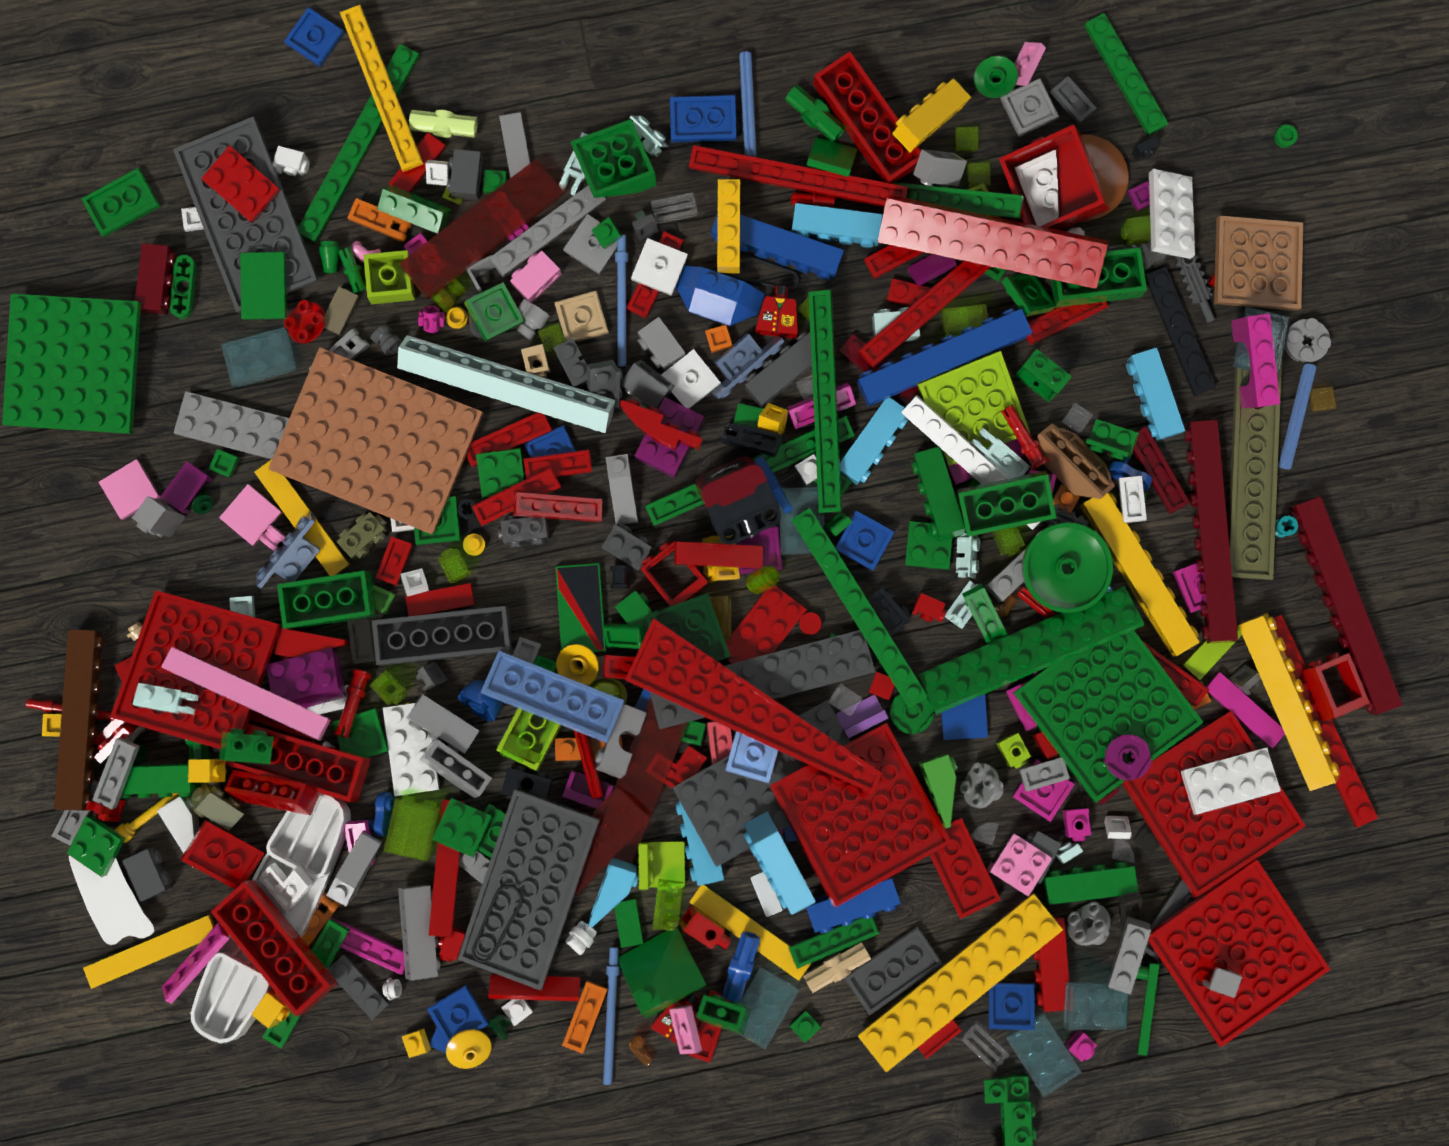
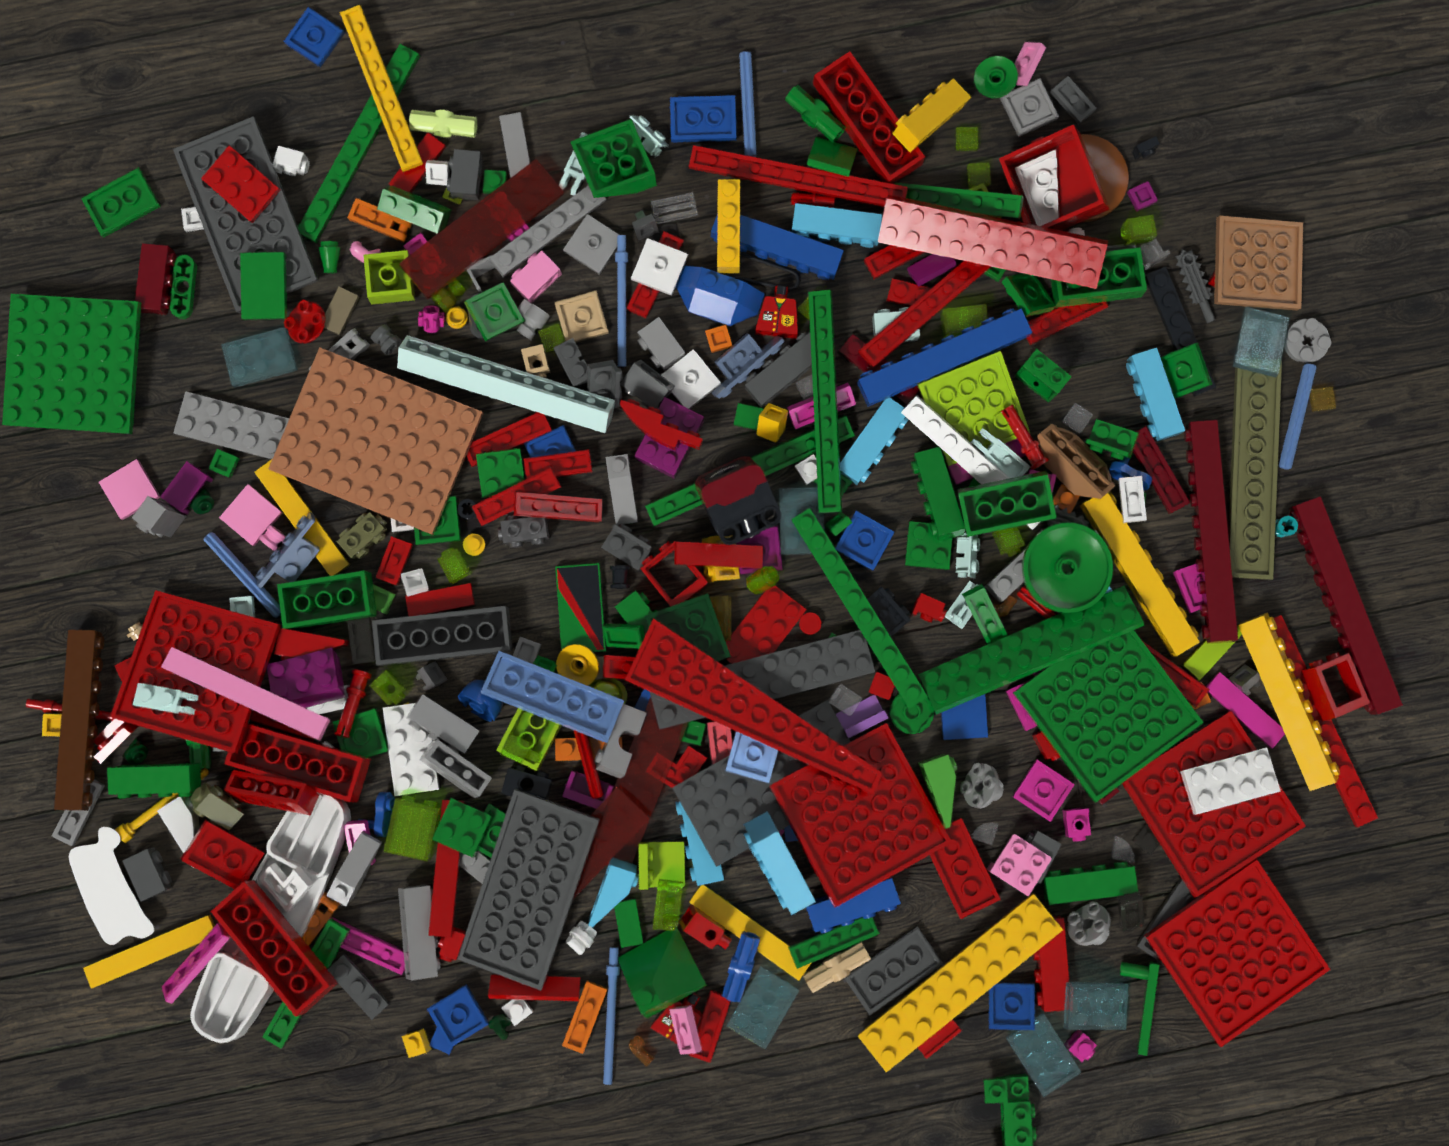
(96, 845): green plate -> none
(106, 813): red plate -> none
(116, 773): light grey plate -> none
(206, 770): yellow brick -> none
(243, 574): none -> medium blue axle
(246, 747): green brick -> none
(271, 1010): yellow brick -> none
(352, 269): green pin -> none
(392, 989): white plate -> none
(466, 1042): yellow dish -> none
(486, 918): black piece -> none
(607, 233): green plate -> none
(722, 1014): green brick -> none
(752, 439): black hinge -> none
(766, 895): white sticker -> none
(774, 485): blue tile -> none
(805, 1026): green plate -> none
(939, 168): light grey brick -> none
(999, 1060): clear tile -> none
(1013, 750): lime brick -> none
(1044, 774): light grey plate -> none
(1068, 851): light aqua plate -> none
(1117, 827): white plate -> none
(1126, 74): green plate -> none
(1129, 955): light grey brick -> none
(1140, 755): magenta plate -> none
(1171, 214): white plate -> none
(1186, 370): none -> green plate
(1224, 982): light grey panel -> none
(1258, 339): dark pink arch -> none
(1285, 136): green tile -> none

